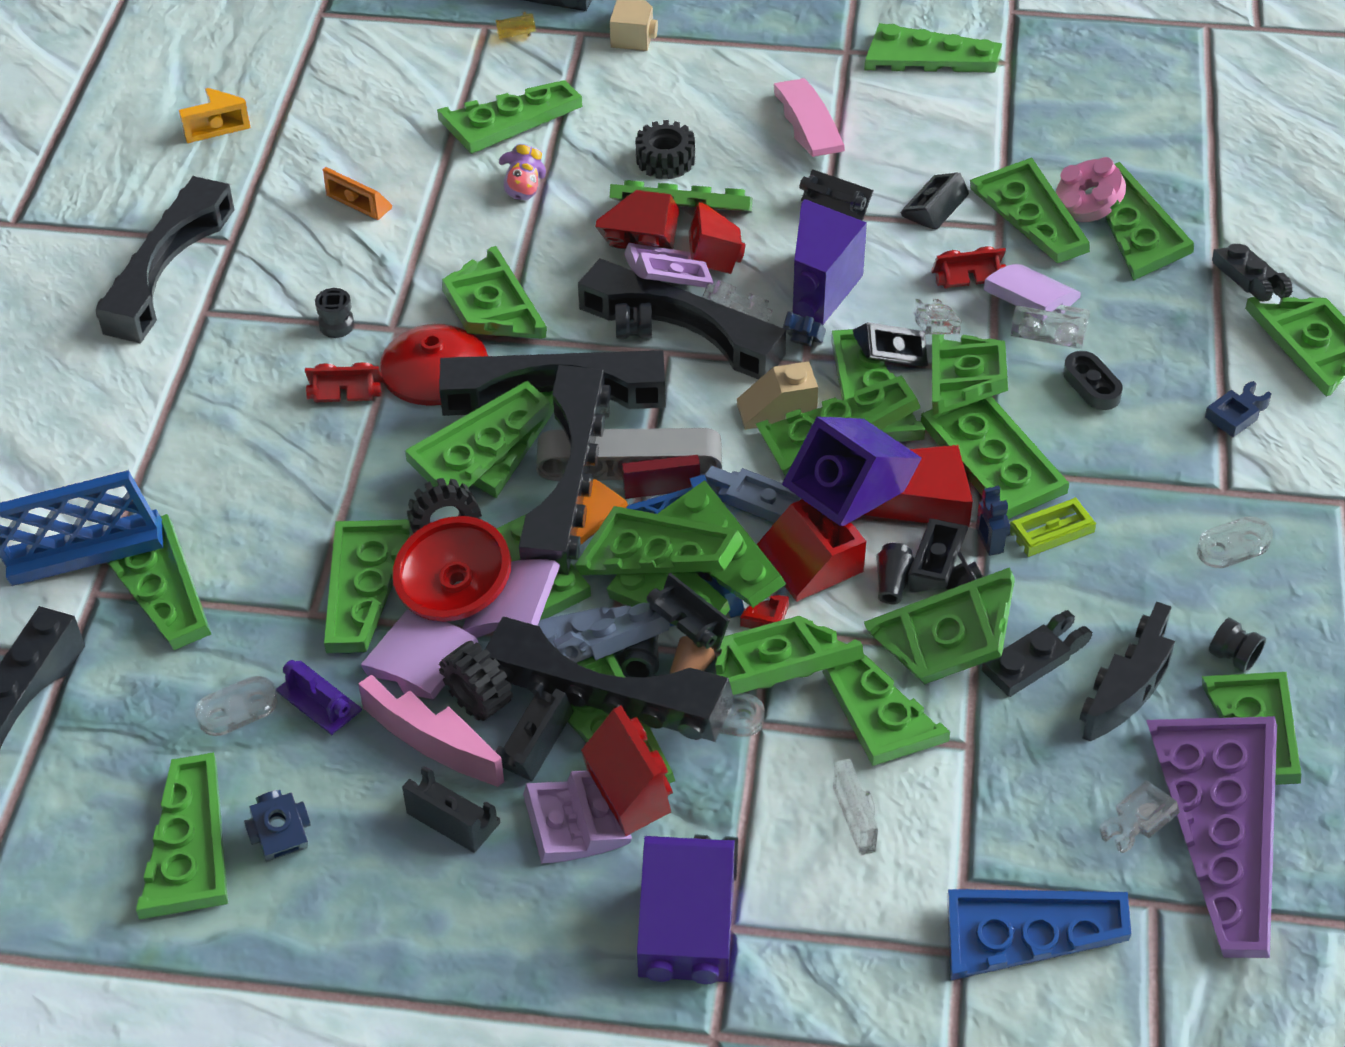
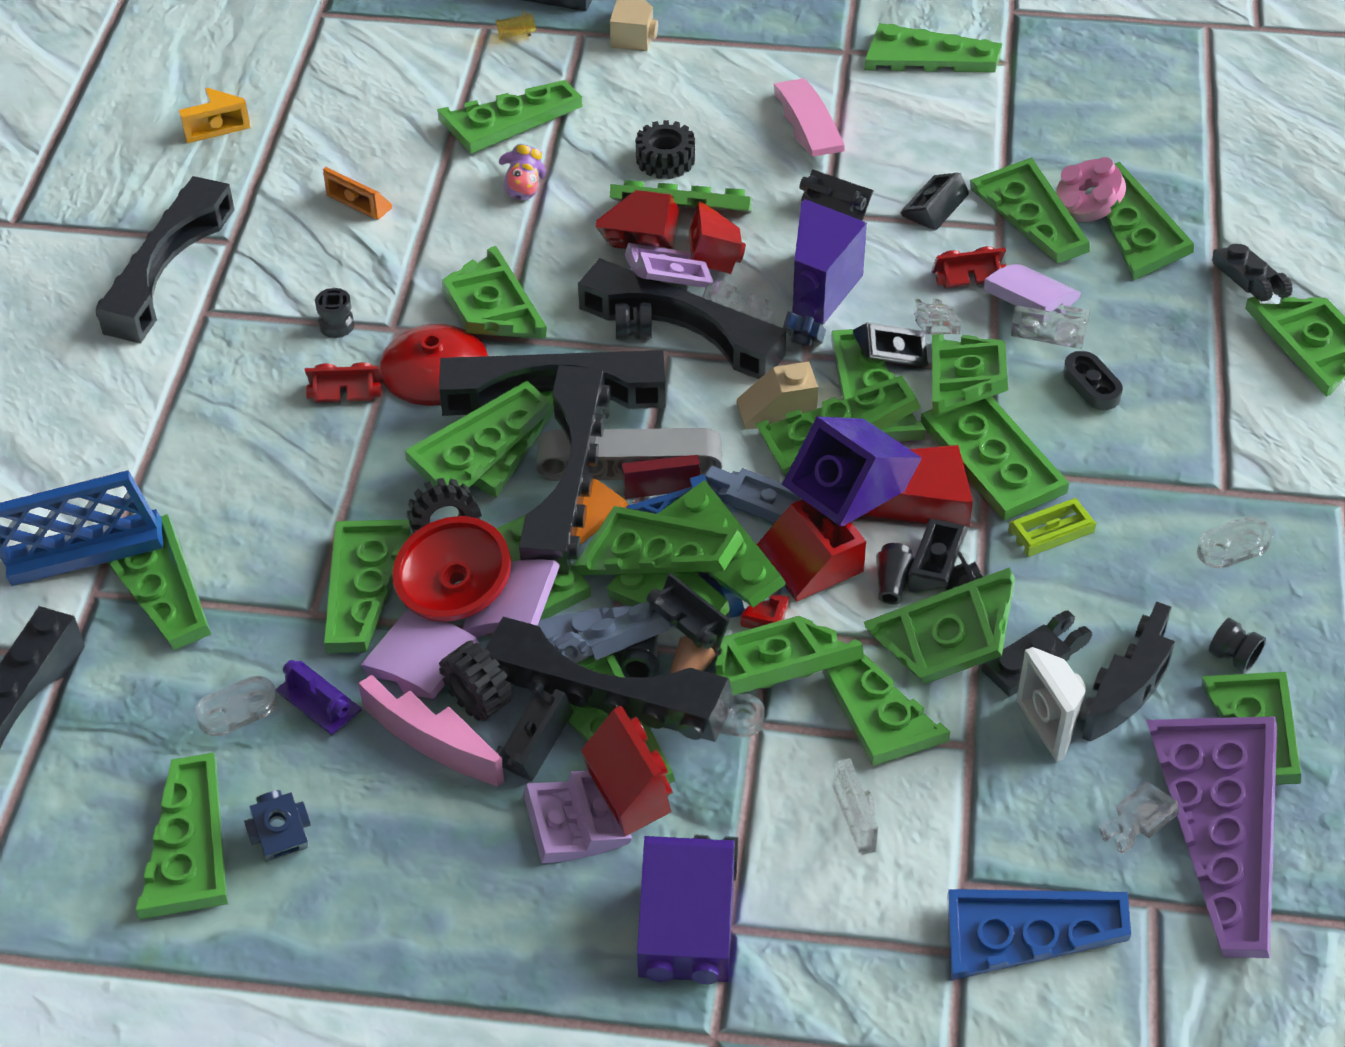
(449, 812): black hinge -> none
(992, 521): dark blue plate -> none
(1051, 699): none -> white slope
(1237, 412): dark blue plate -> none

